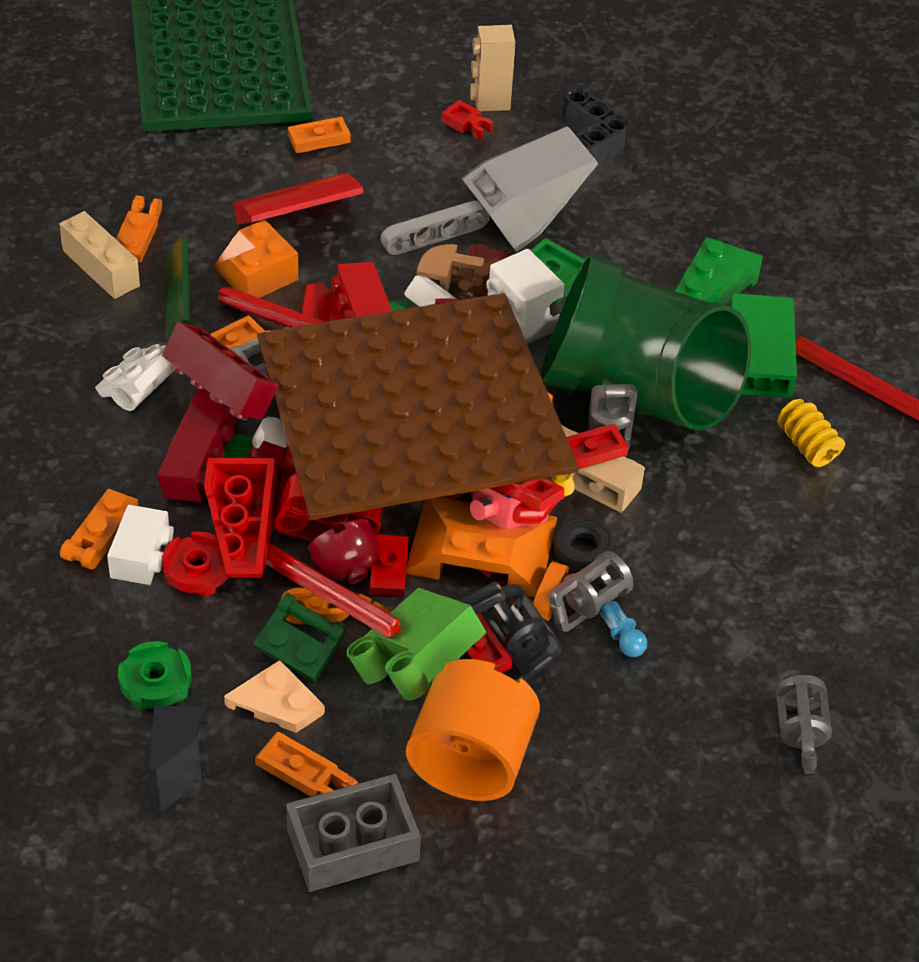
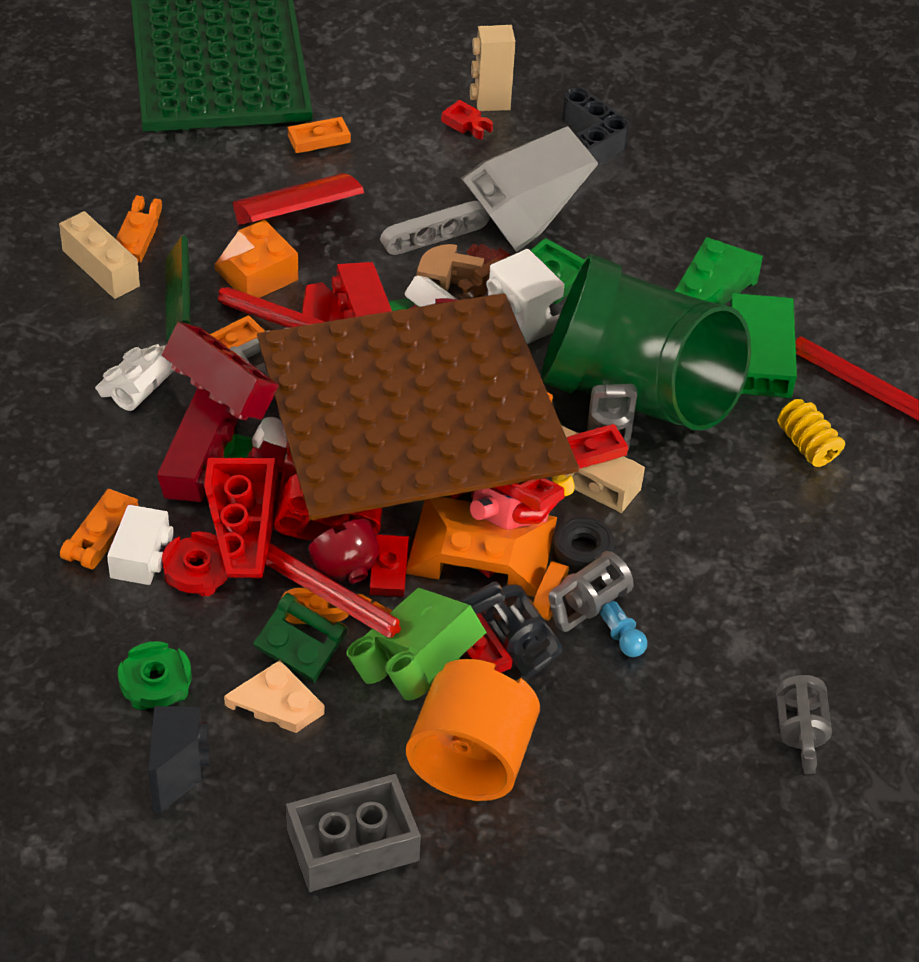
(301, 766): orange hinge -> none

